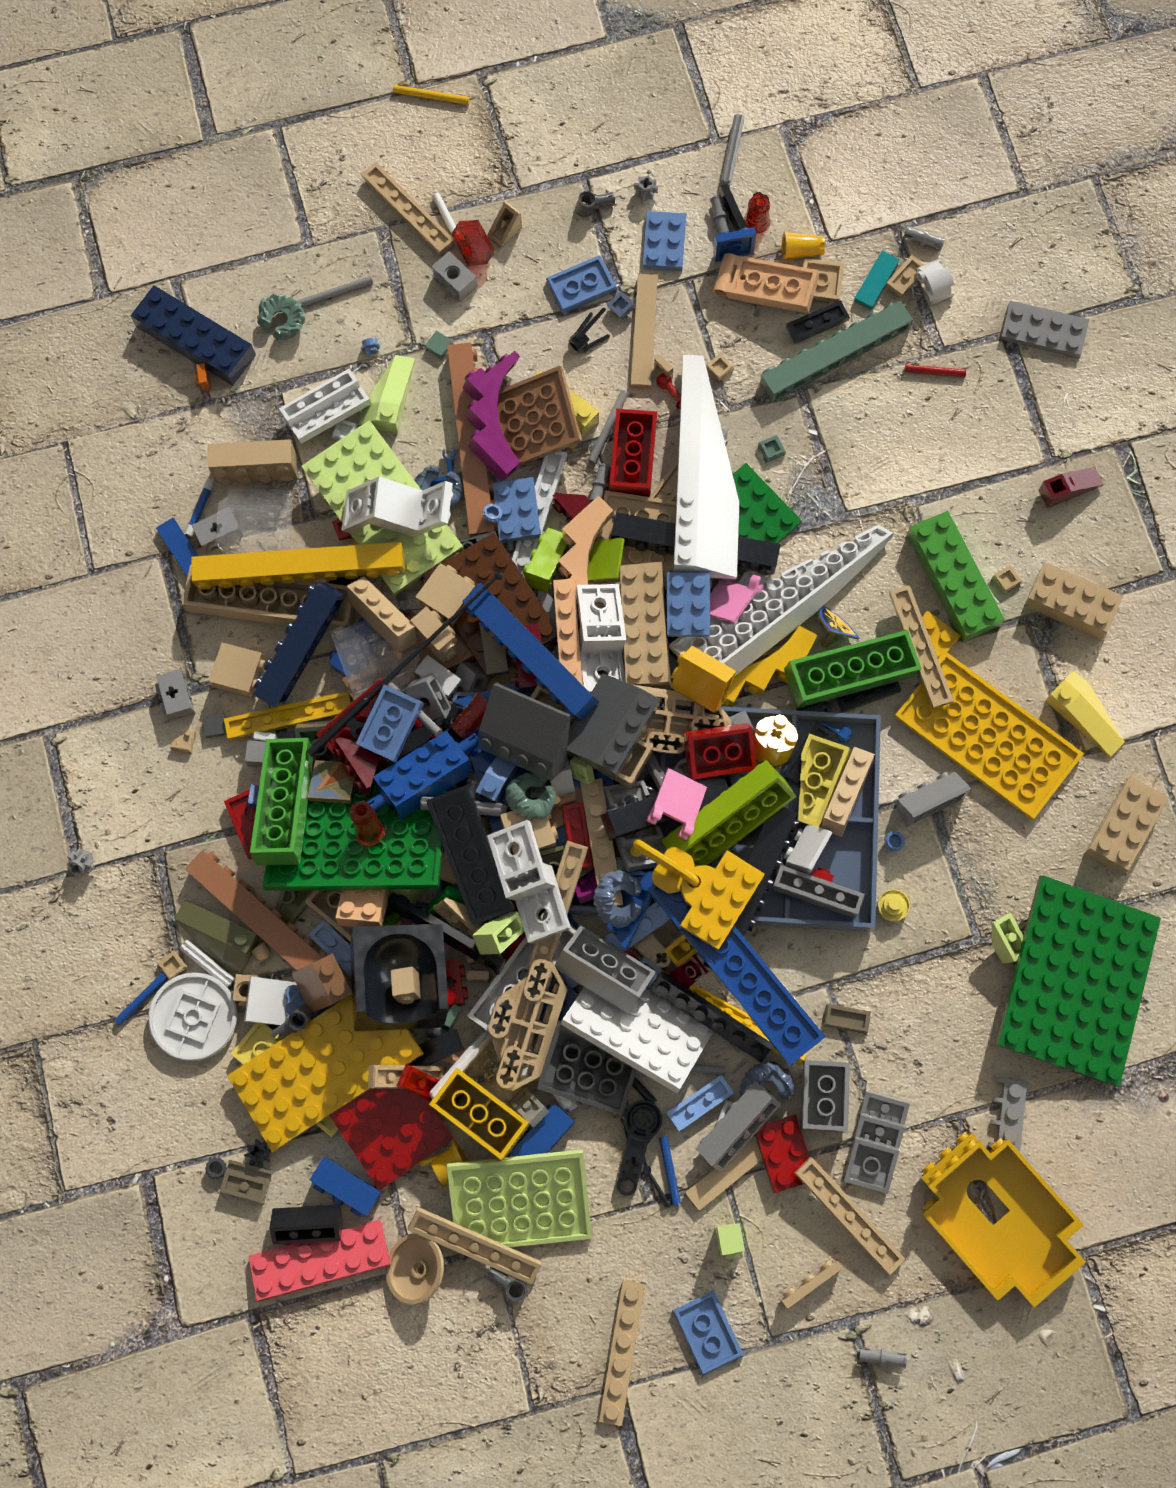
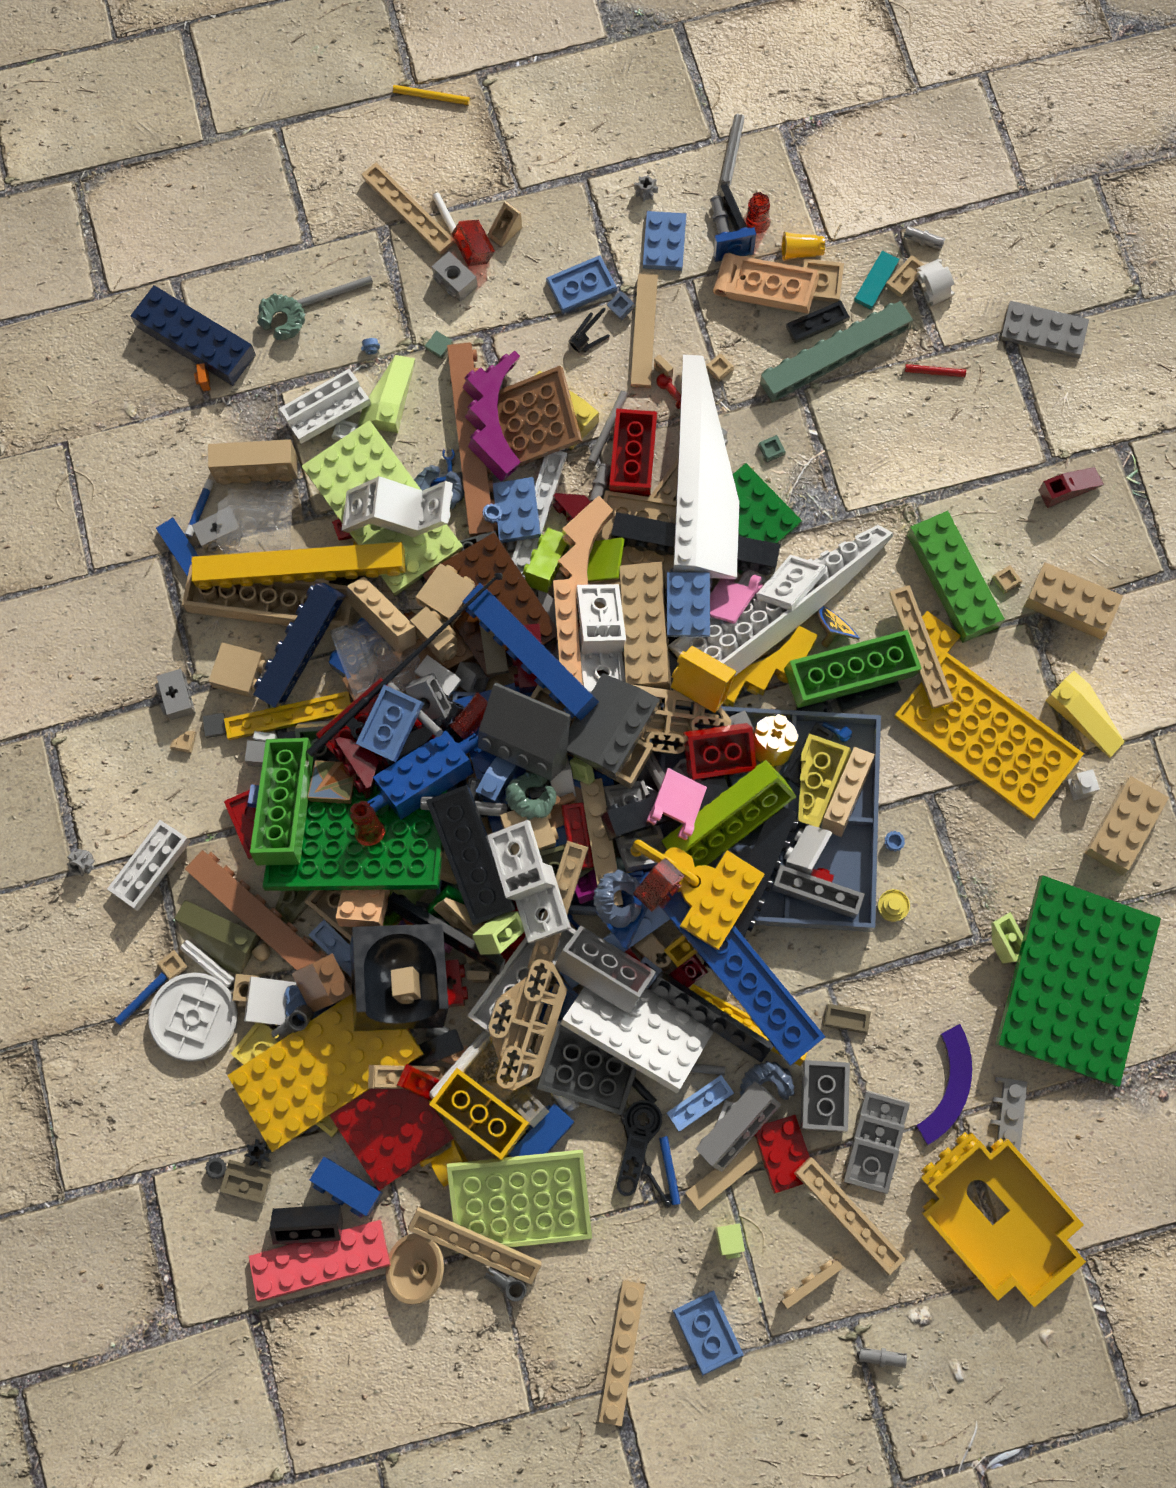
(149, 865): none -> white brick
(452, 1016): sand green tile -> none
(594, 202): dark grey pin -> none
(658, 885): none -> clear red brick
(791, 582): none -> white tile
(931, 797): light grey slope -> none
(957, 1086): none -> dark purple tile
(1083, 785): none -> white brick

